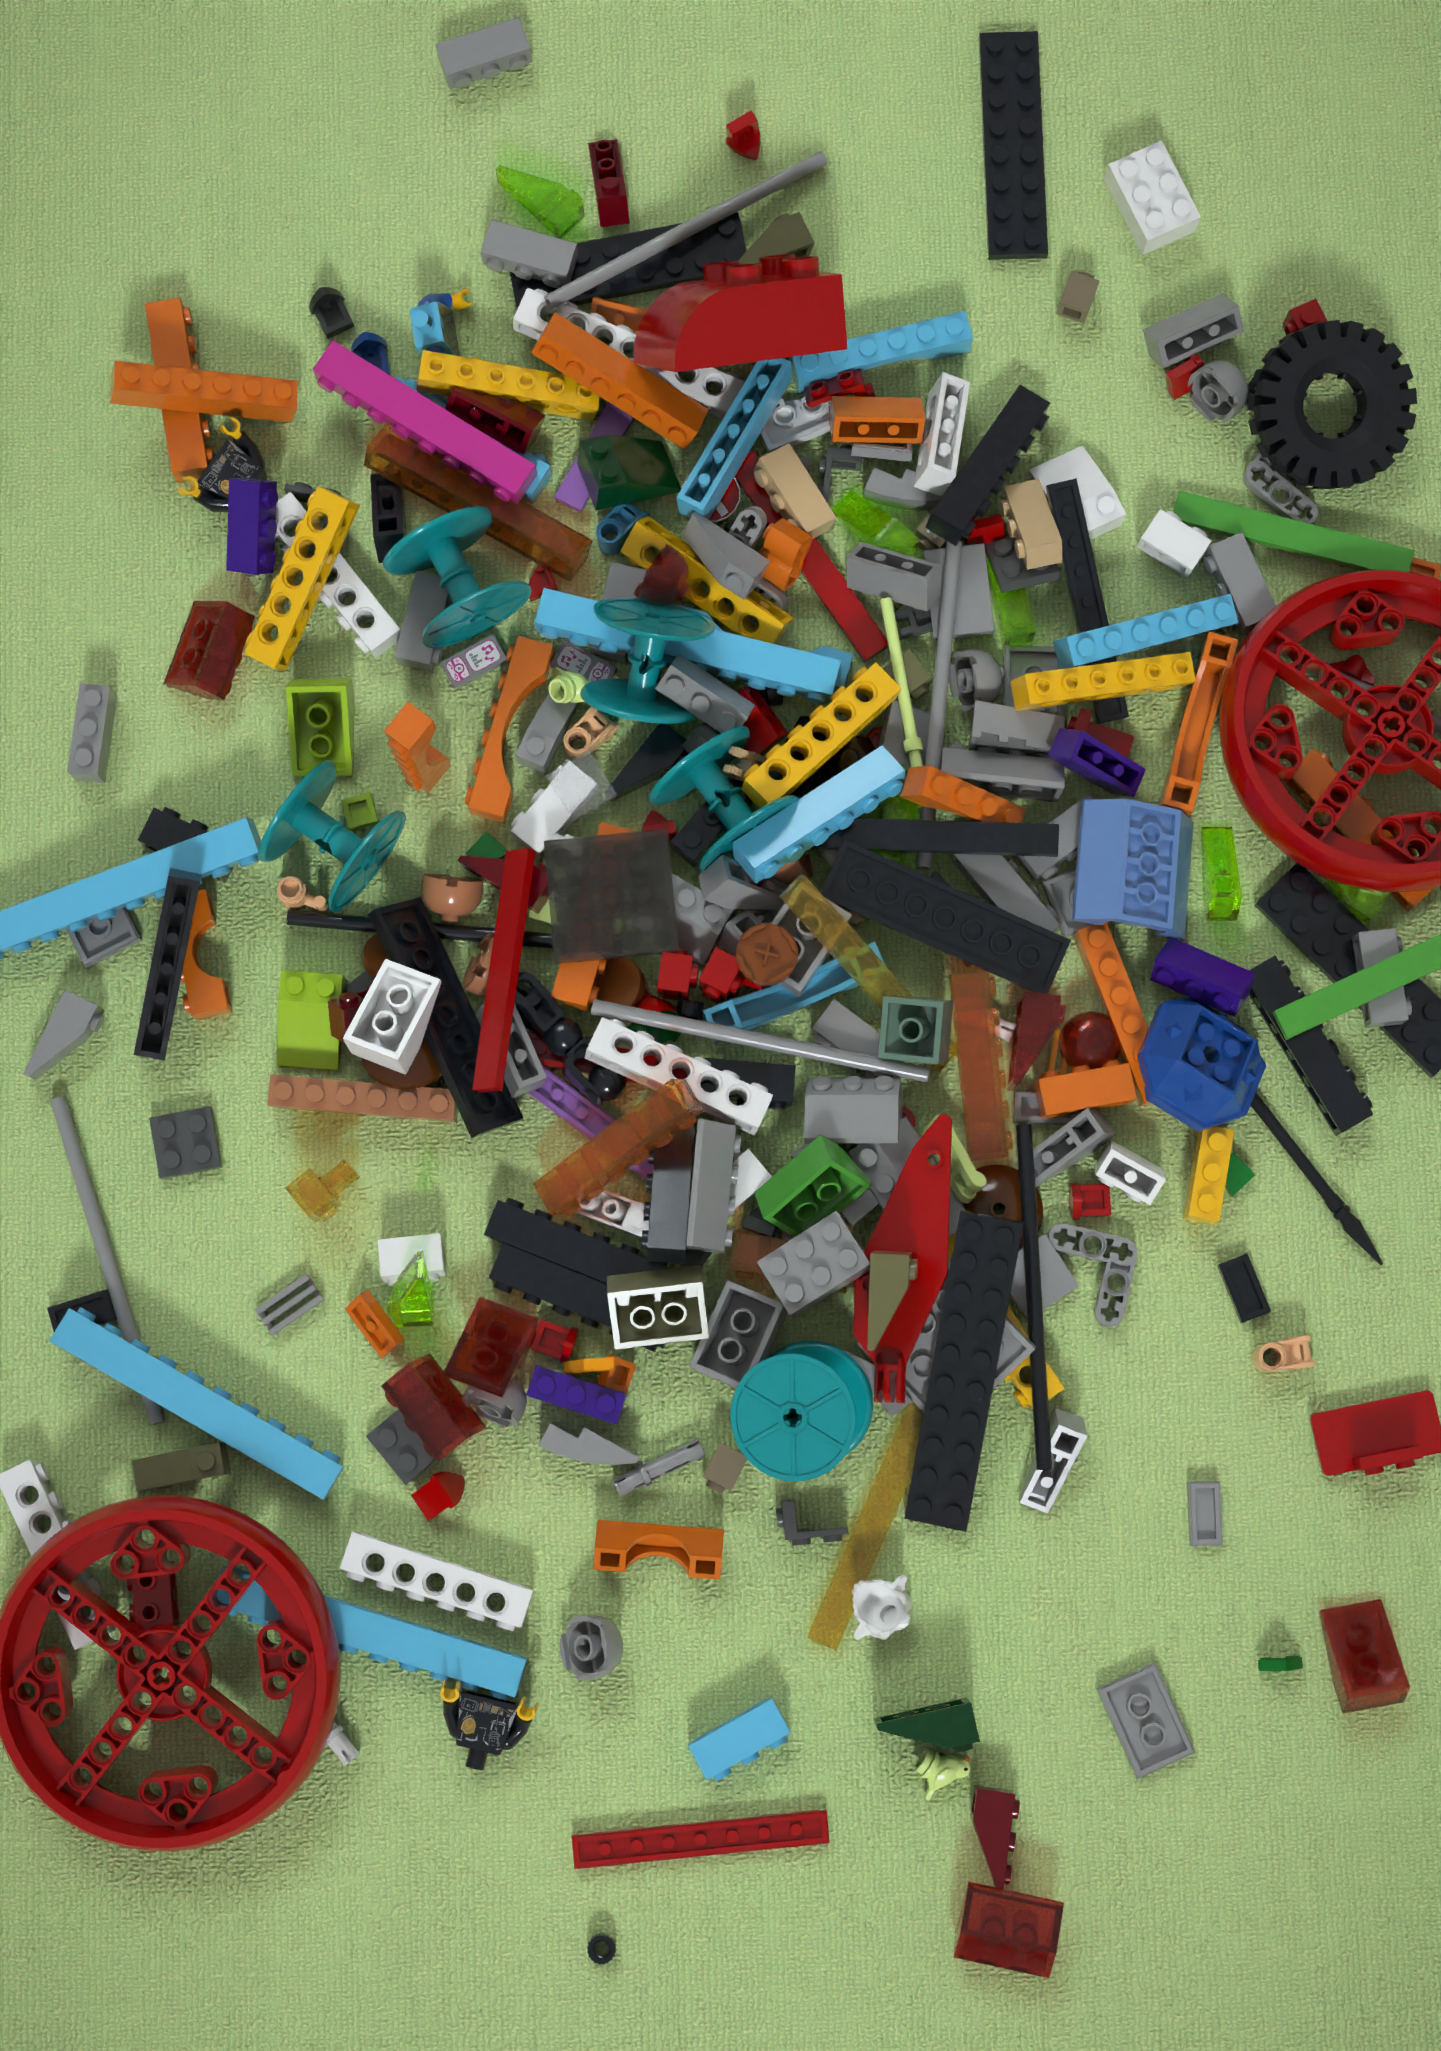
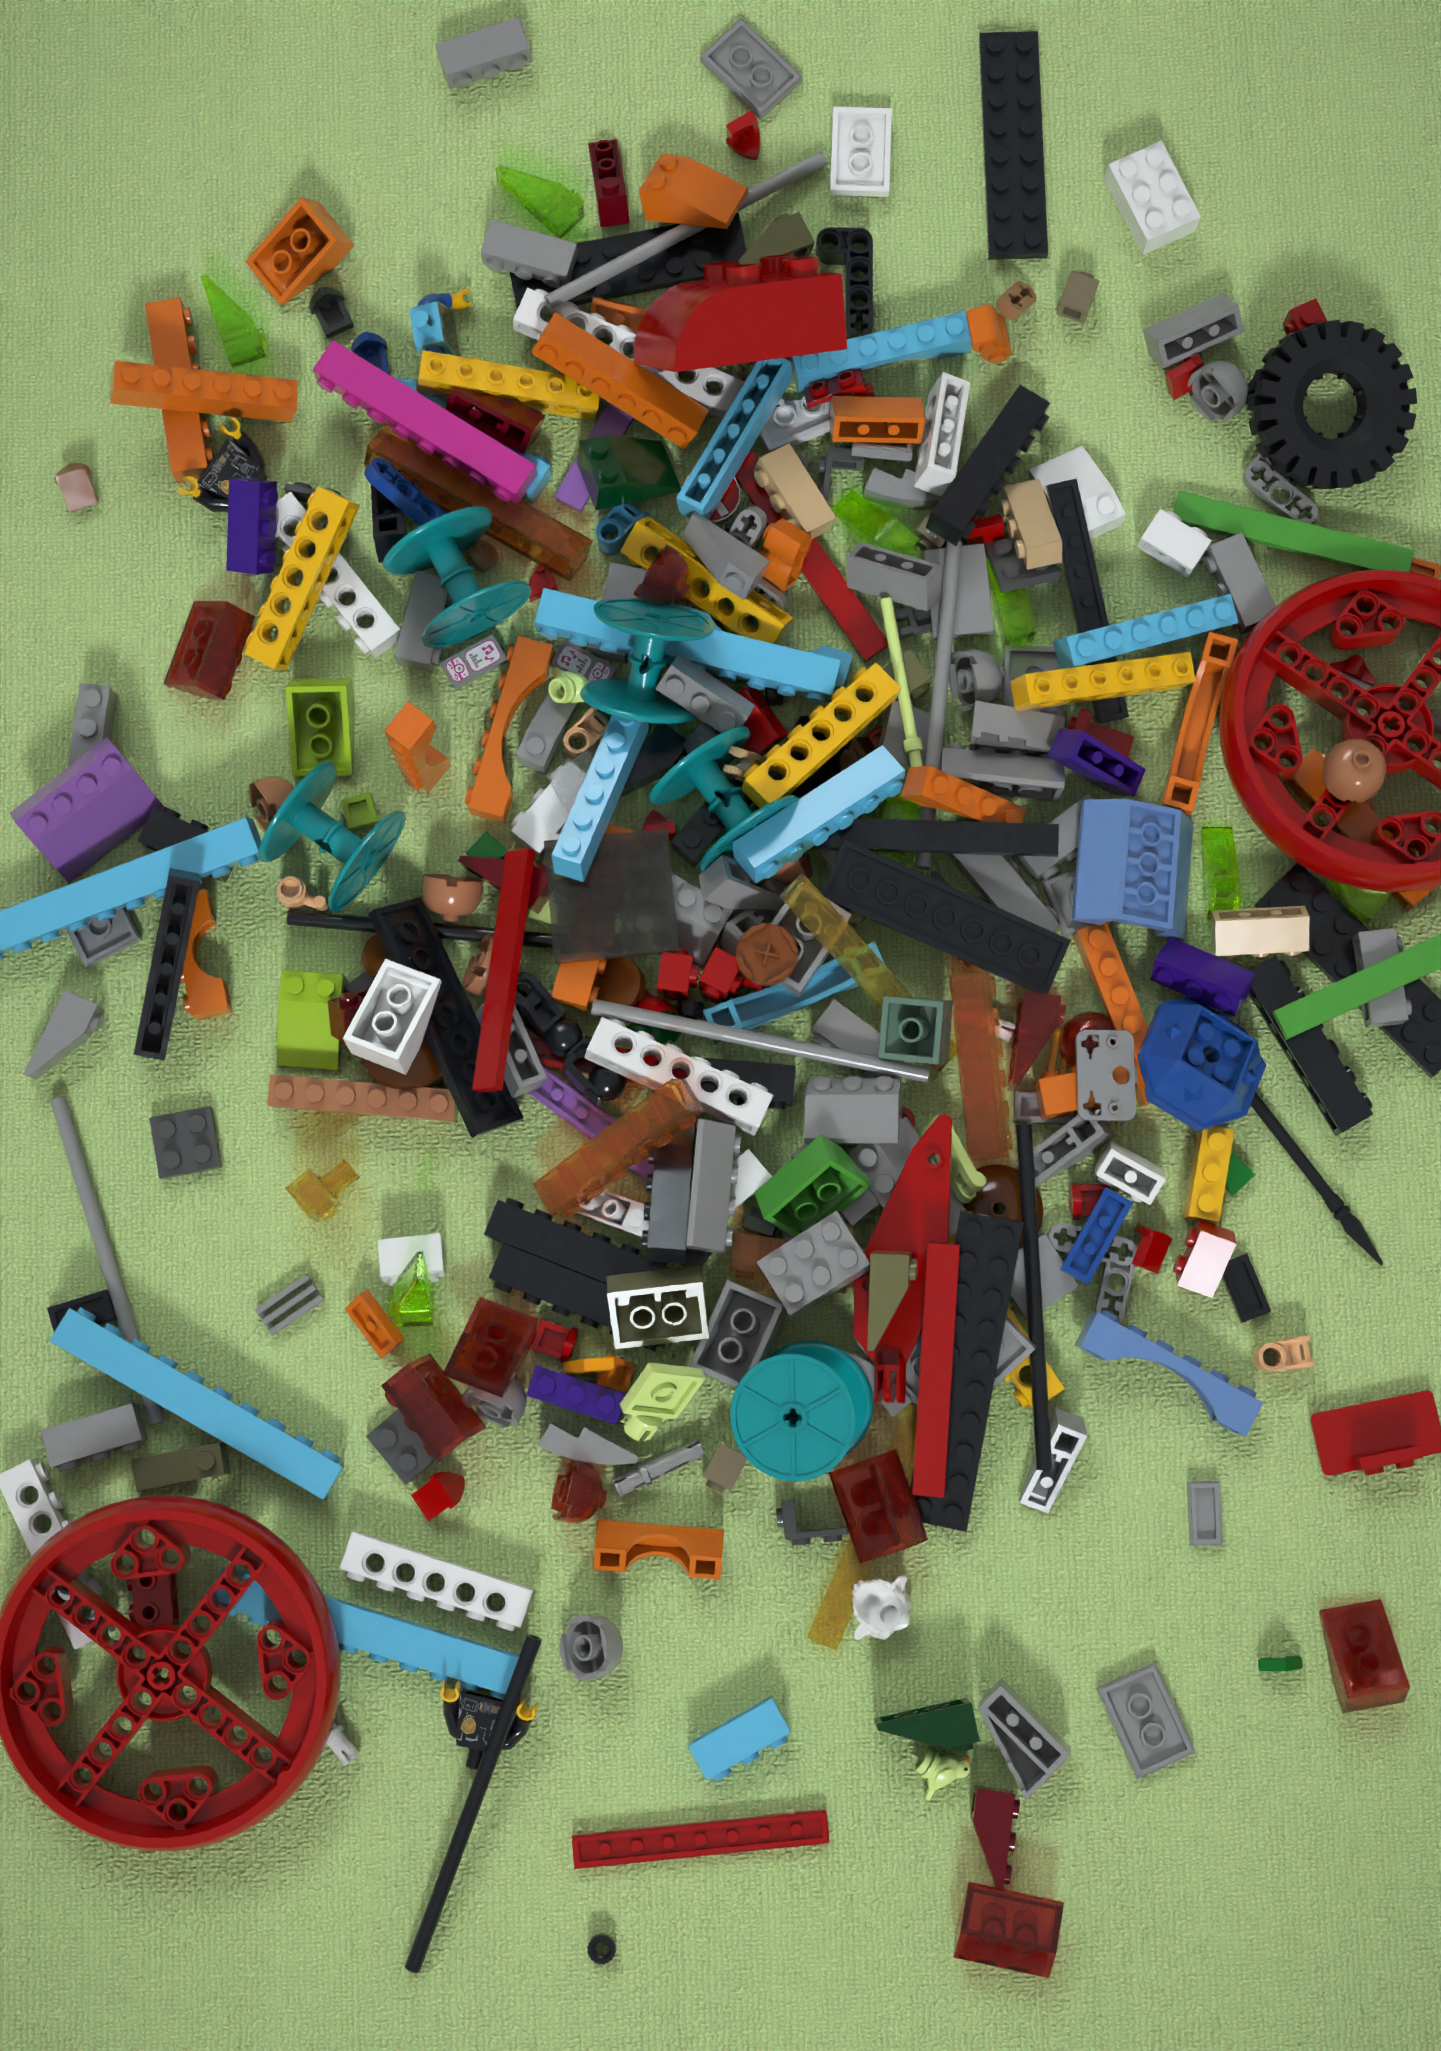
(76, 486): none -> tile
(86, 810): none -> medium lavender slope
(94, 1436): none -> light grey brick
(236, 328): none -> clear neon green slope
(268, 796): none -> nougat cylinder
(299, 250): none -> orange slope
(391, 482): none -> blue beam
(473, 1803): none -> black piece
(481, 556): none -> medium nougat tile
(577, 1493): none -> clear red cylinder
(598, 797): none -> medium azure brick
(658, 1395): none -> yellowish green plate
(690, 194): none -> orange slope
(751, 69): none -> light grey tile
(854, 261): none -> black beam
(860, 151): none -> white plate
(878, 1506): none -> clear red slope
(936, 1369): none -> red tile
(989, 333): none -> orange brick
(1016, 300): none -> medium nougat beam
(1023, 1737): none -> light grey wedge
(1096, 1236): none -> blue plate
(1097, 1077): none -> light grey axle
(1151, 1248): none -> red tile
(1204, 1258): none -> brick
(1225, 1404): none -> medium blue arch
(1260, 931): none -> tan brick
(1354, 770): none -> nougat cylinder

